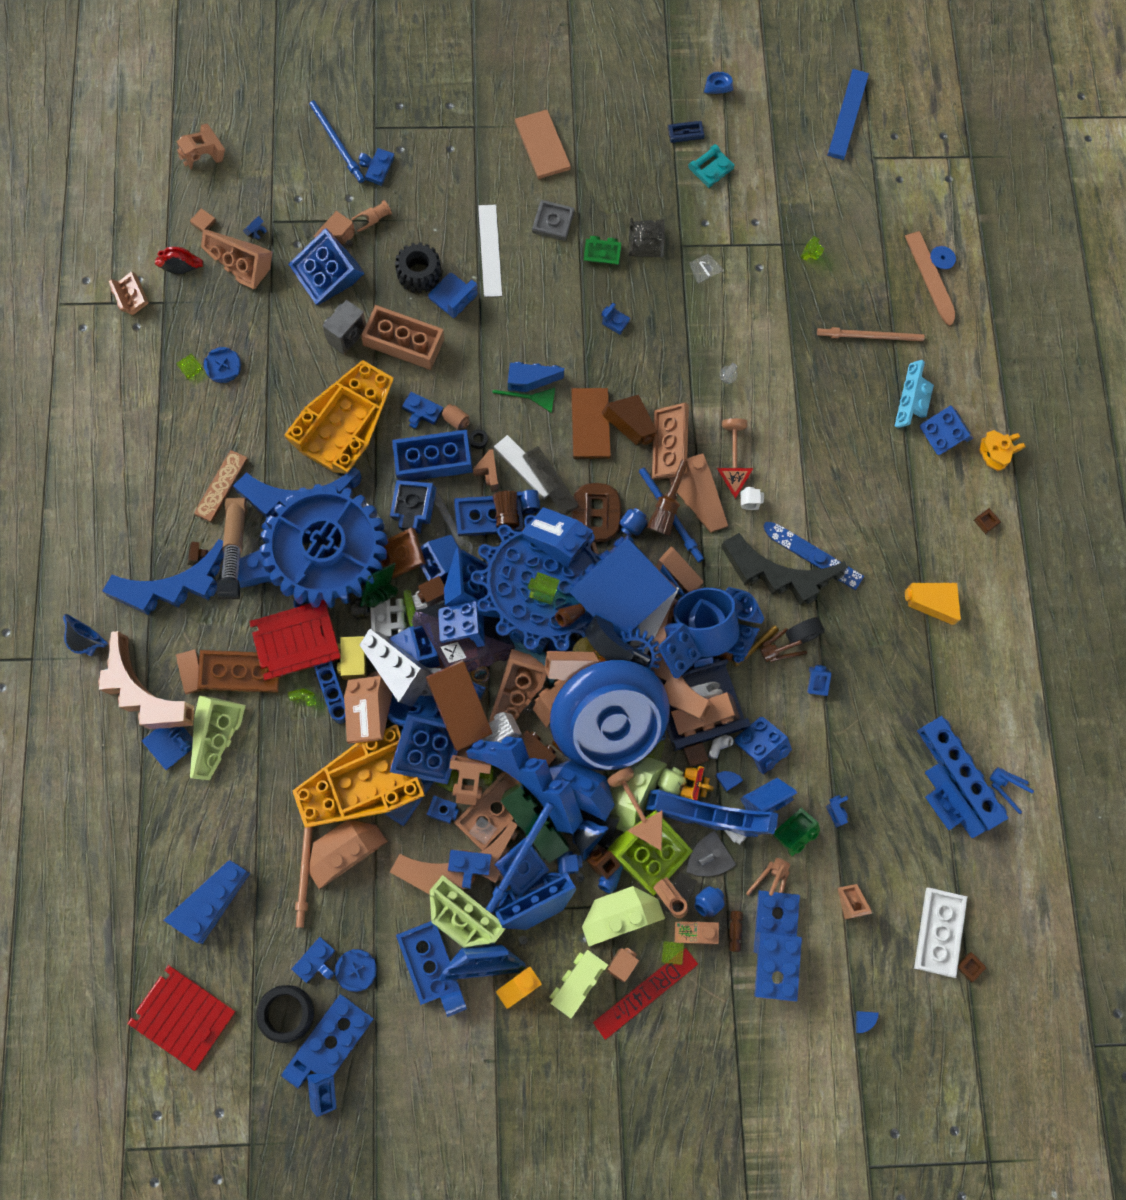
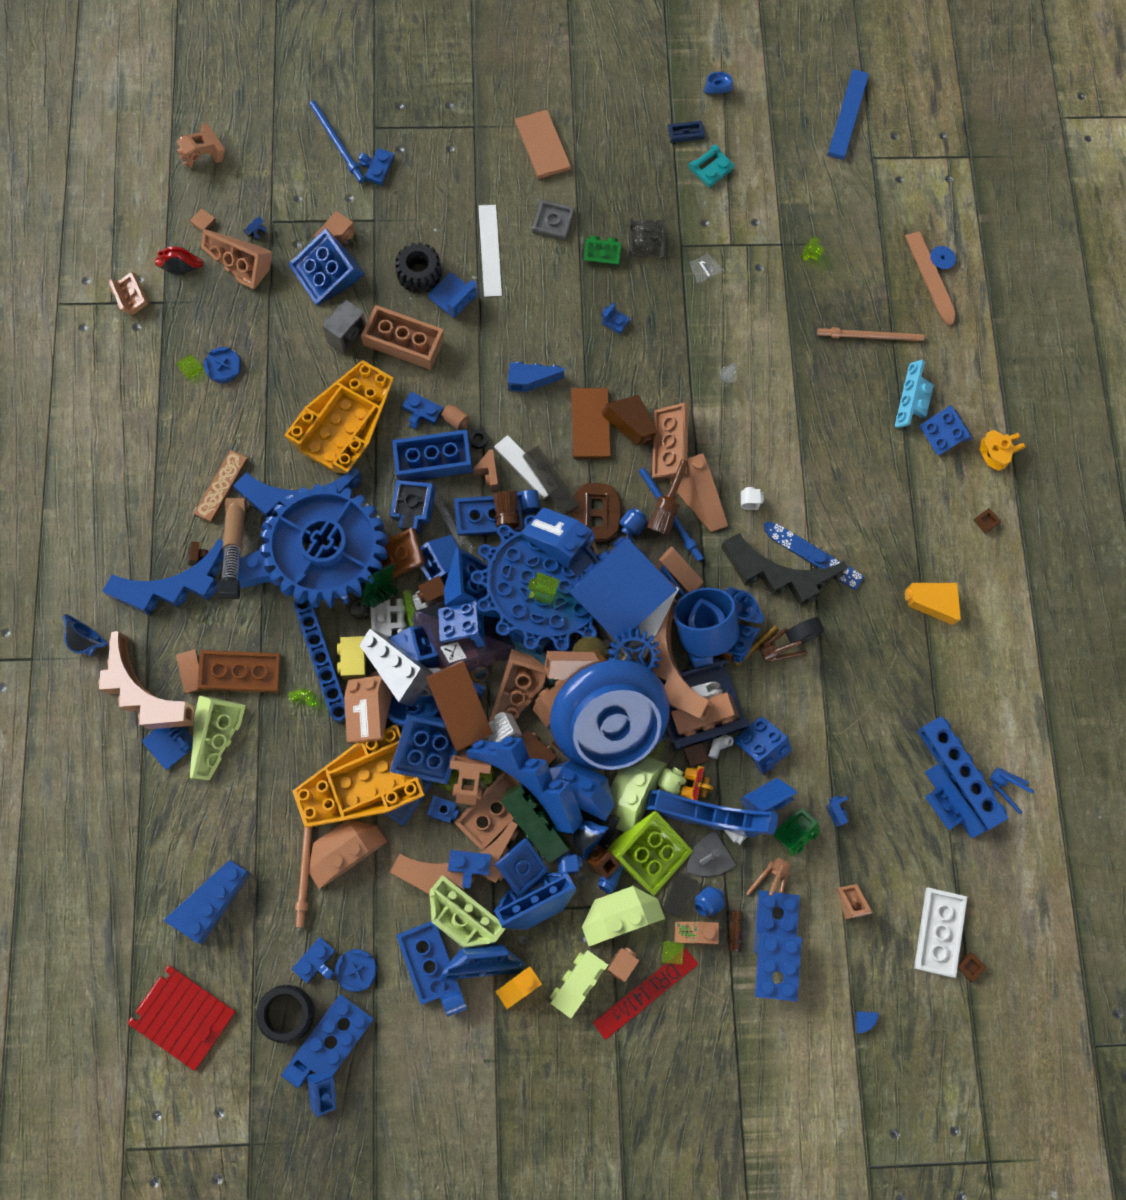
(295, 640): red door -> none
(374, 214): nougat piece -> none
(482, 830): clear tile -> none
(500, 891): blue bar -> none
(543, 398): green piece -> none
(568, 615): reddish brown cone -> none
(607, 643): black arch -> none
(649, 829): nougat piece -> none
(670, 897): nougat piece -> none
(678, 649): blue bracket -> none
(728, 779): blue tile -> none
(734, 477): nougat piece -> none
(819, 680): blue bracket -> none

